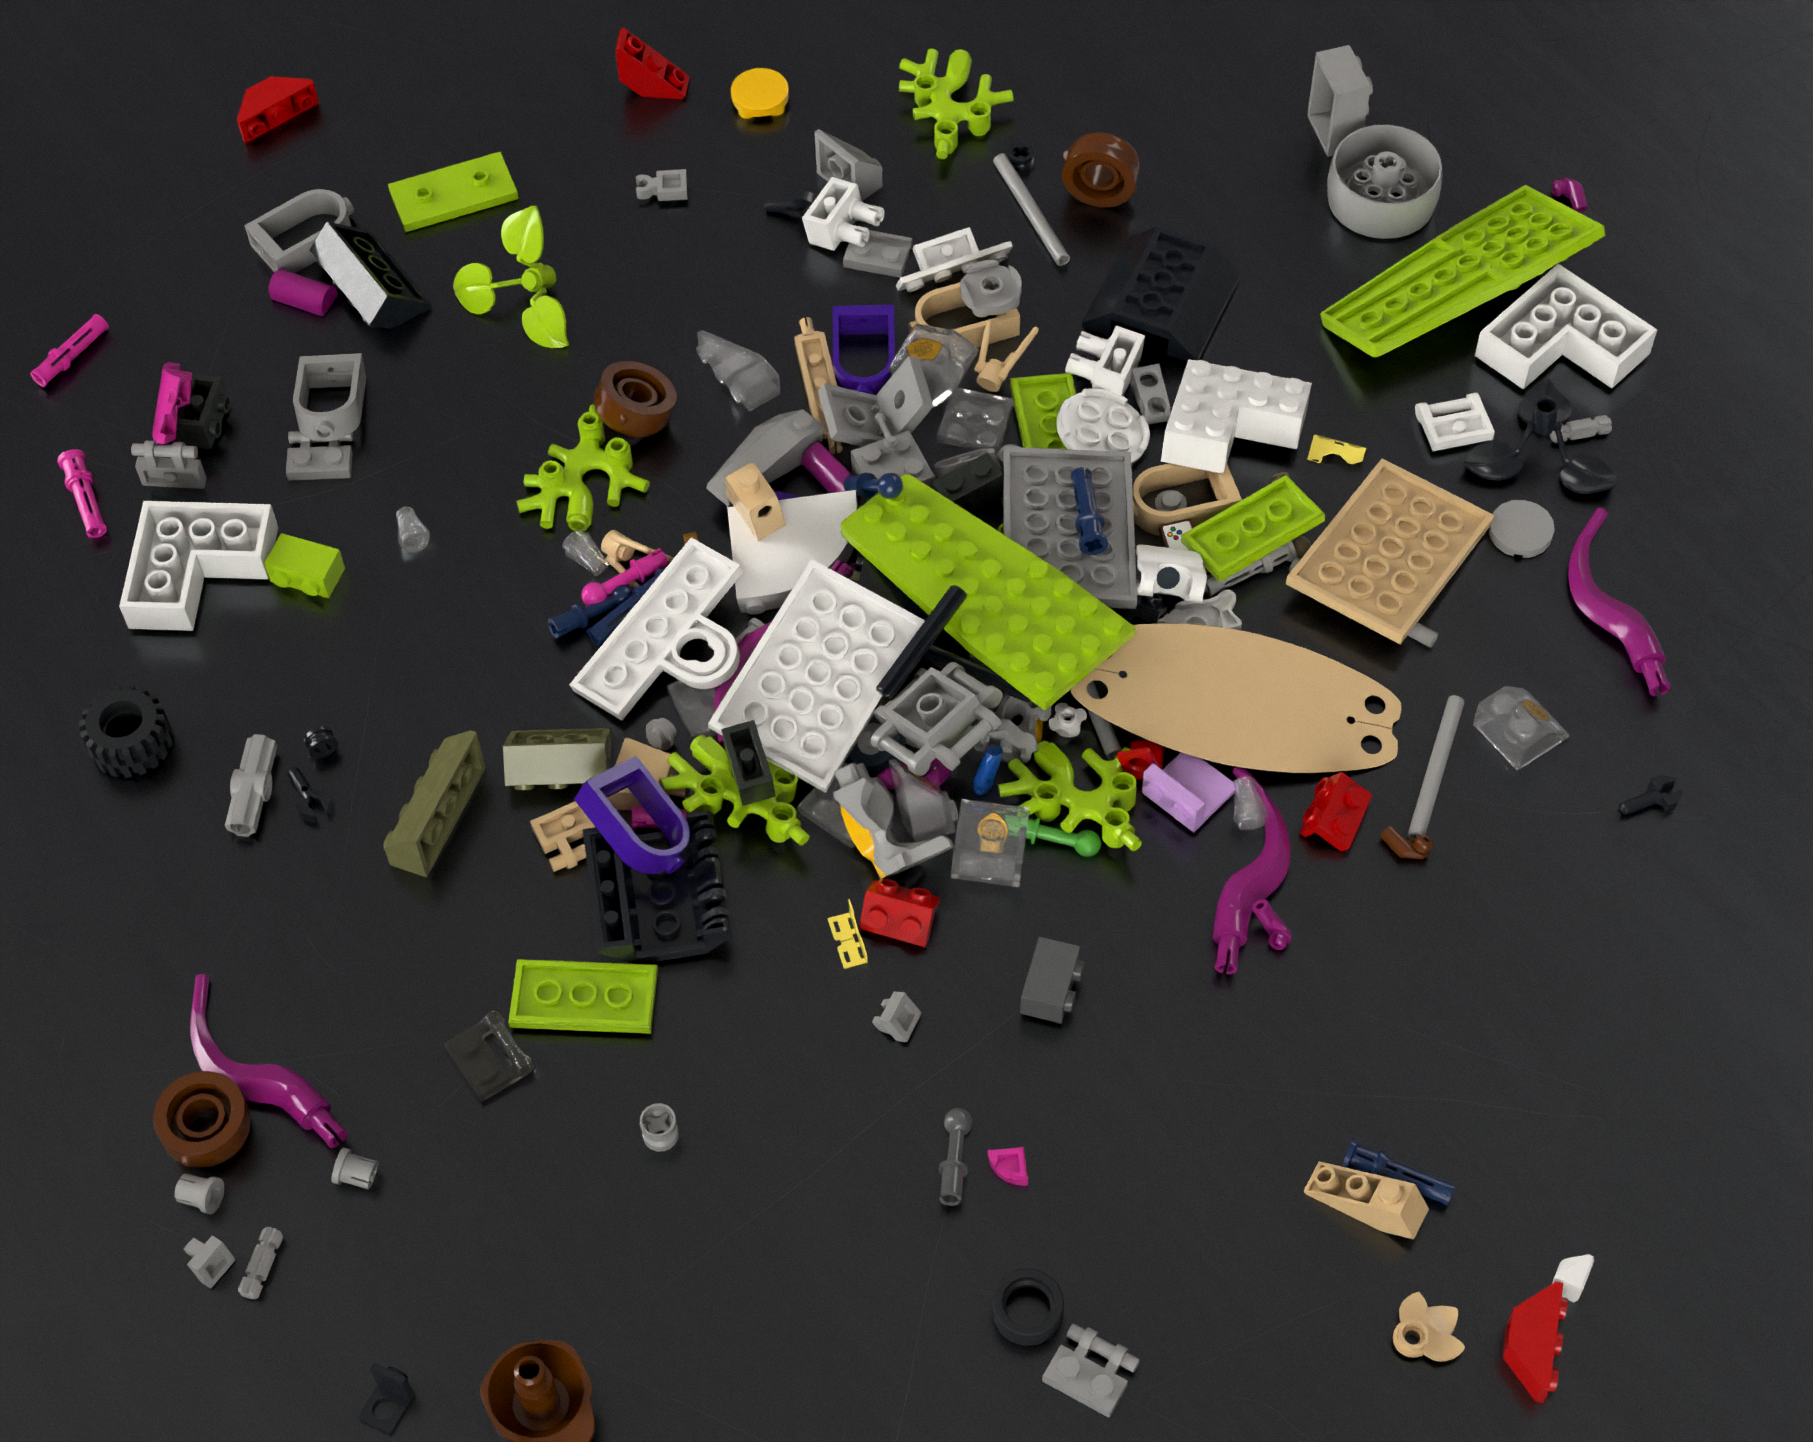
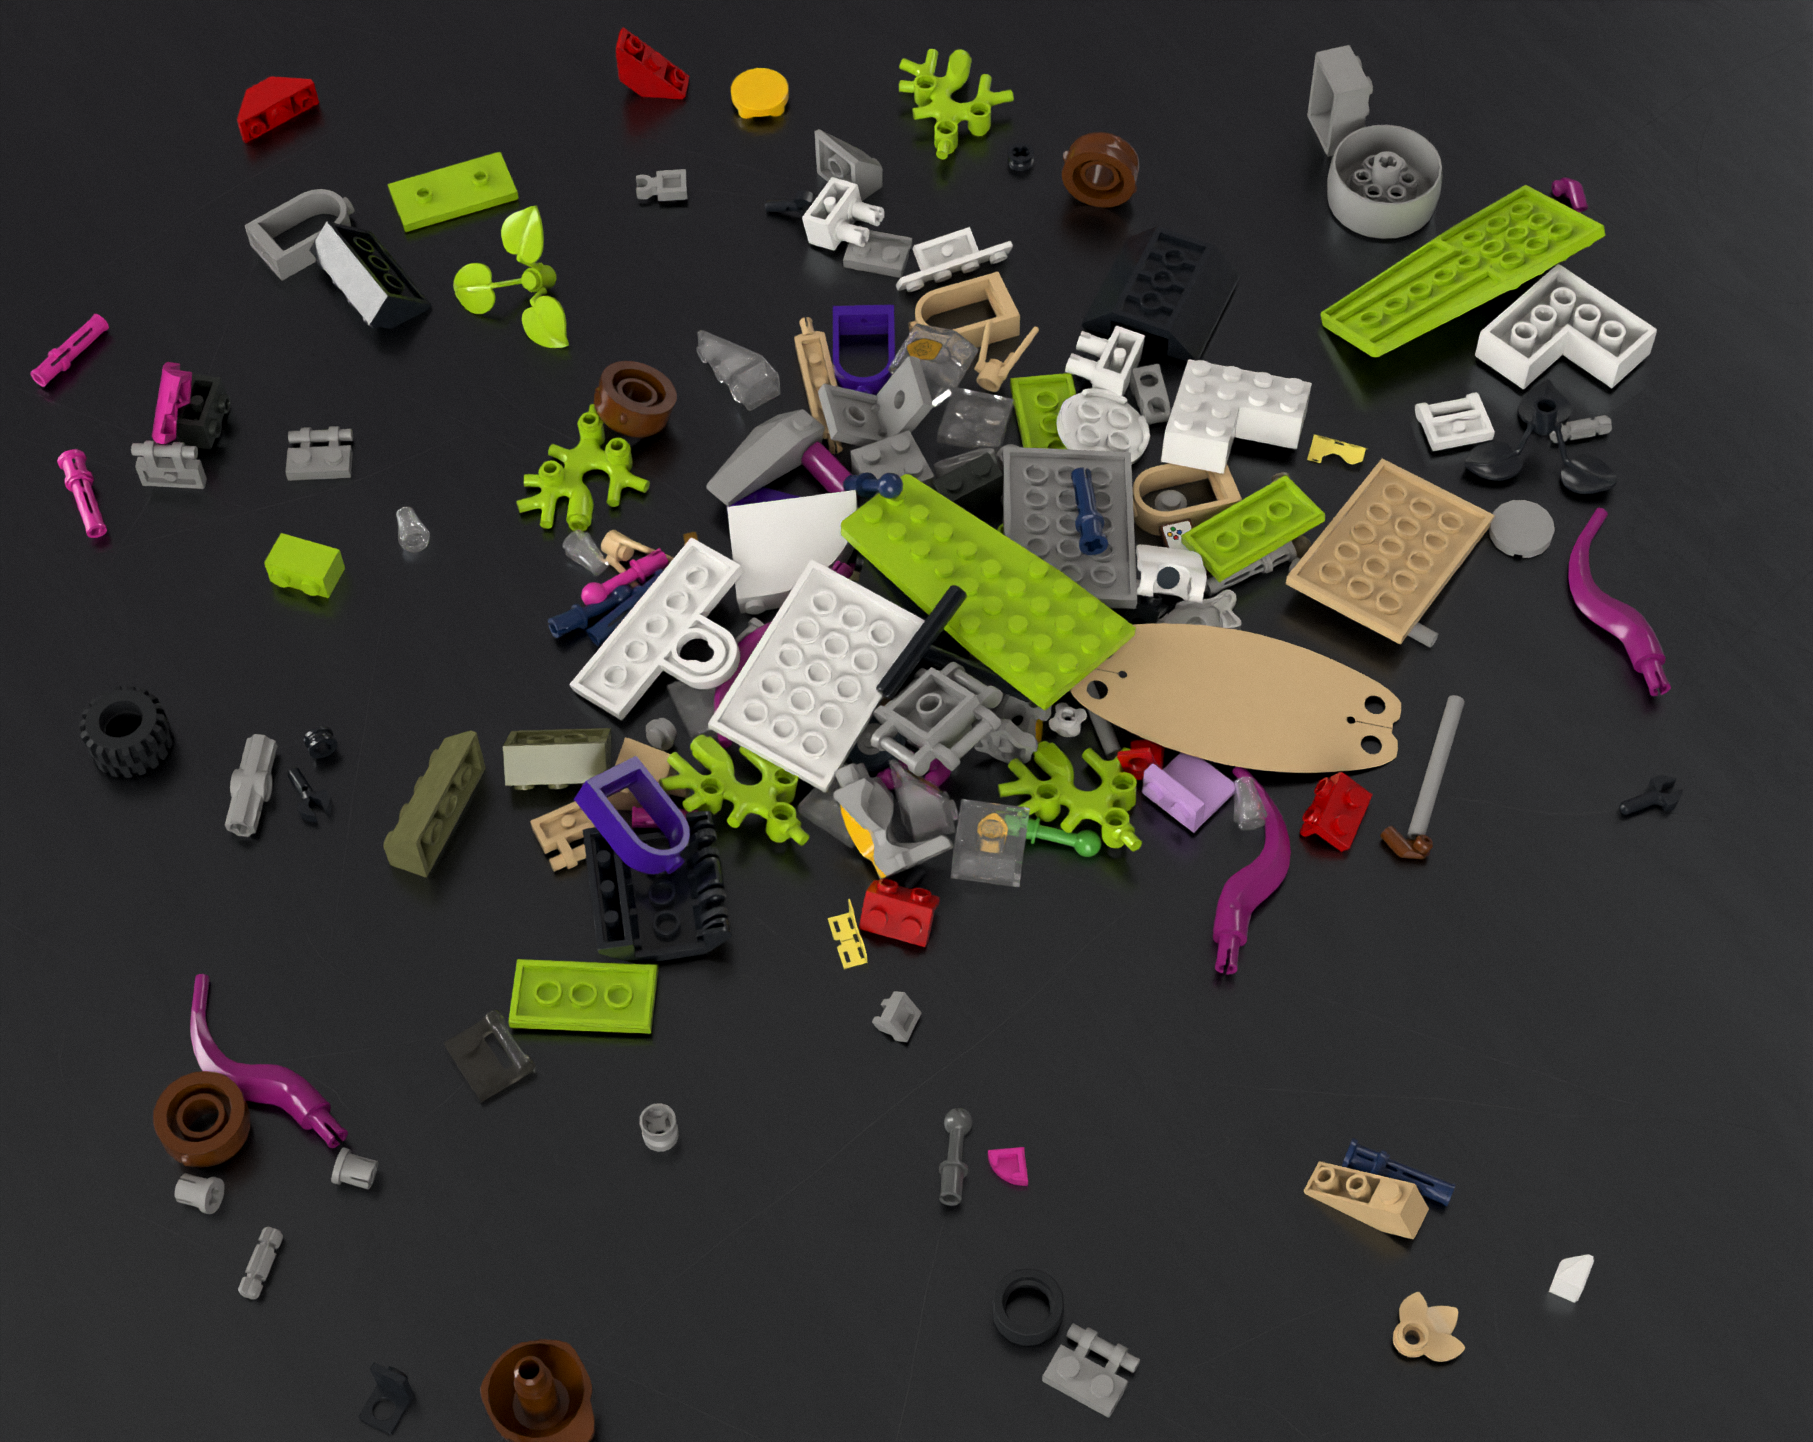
(184, 544): white brick -> none
(208, 1260): light grey tile -> none
(301, 292): magenta brick -> none
(316, 373): light grey window -> none
(748, 762): pearl dark grey brick -> none
(751, 492): tan torso -> none
(889, 441): light grey hinge -> none
(987, 770): blue piece -> none
(991, 302): light grey plate -> none
(1031, 209): light grey piece -> none
(1050, 980): dark grey brick -> none
(1274, 926): magenta arm -> none
(1518, 725): clear slope -> none
(1534, 1340): red slope -> none

